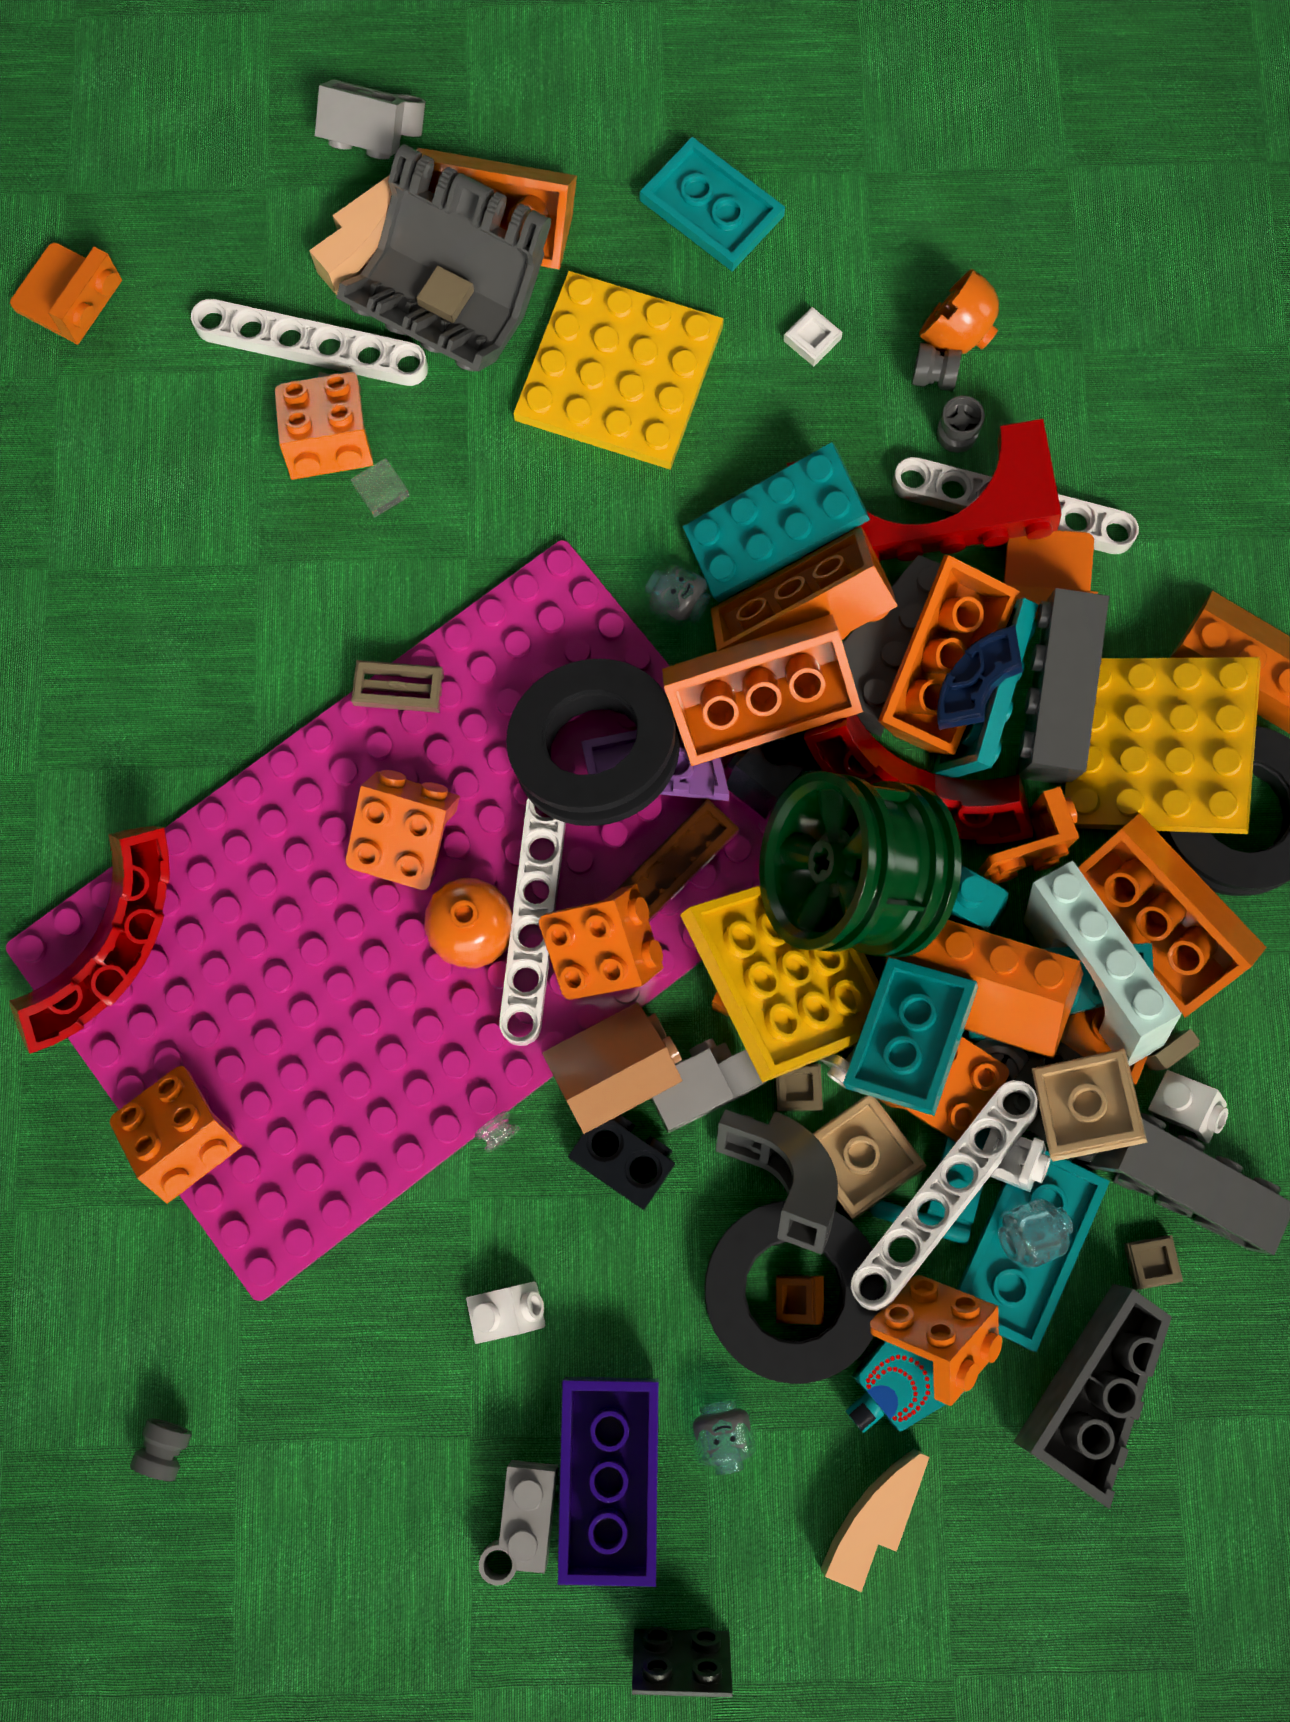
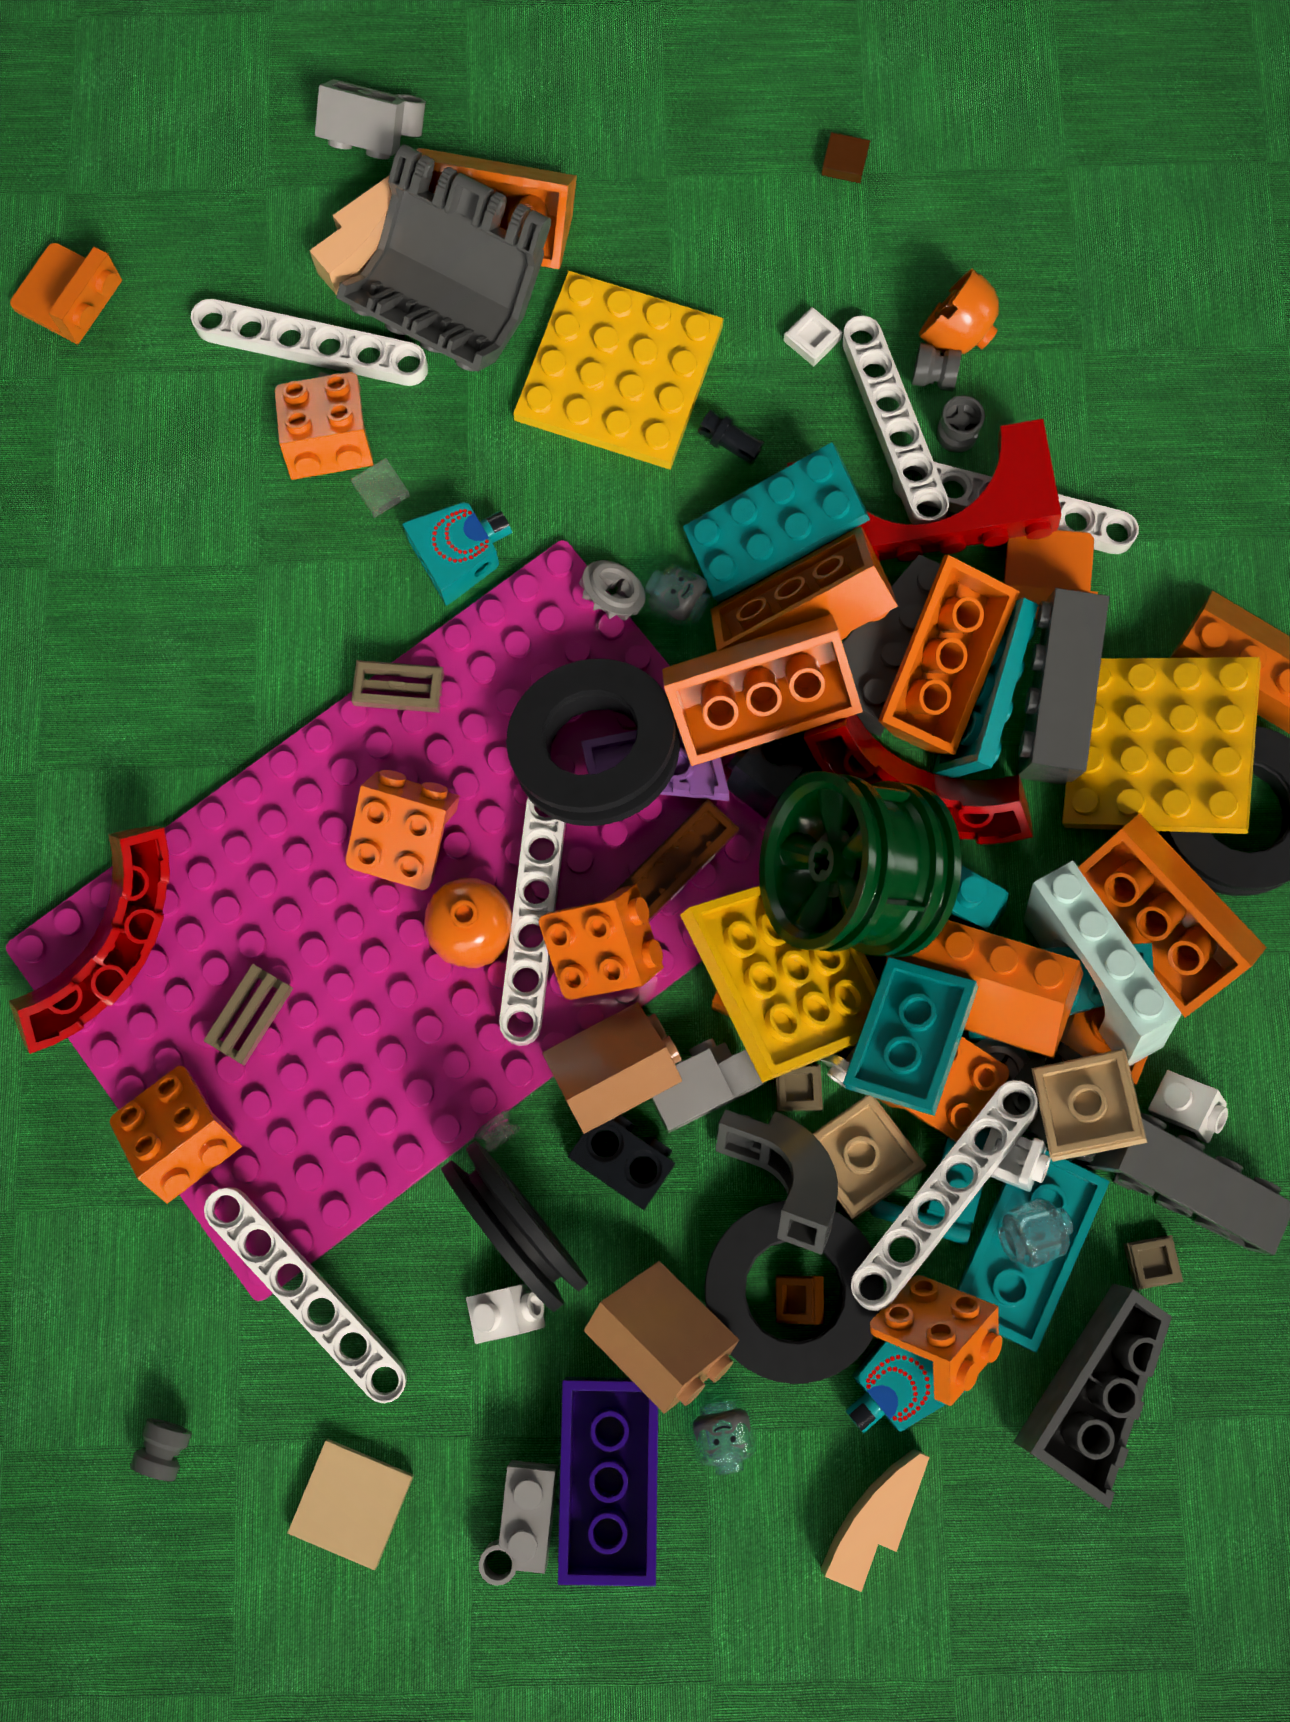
(233, 1006): none -> dark tan tile
(299, 1300): none -> white beam
(350, 1504): none -> tan tile
(445, 294): dark tan tile -> none
(456, 547): none -> teal torso
(514, 1226): none -> black tyre
(602, 576): none -> light grey gear
(662, 1337): none -> medium nougat brick
(681, 1662): pearl dark grey hinge -> none
(712, 203): teal plate -> none
(731, 437): none -> black pin
(845, 157): none -> reddish brown tile
(894, 421): none -> white beam
(976, 676): dark blue tile -> none
(1055, 831): orange bracket -> none
(1175, 1048): dark tan tile -> none

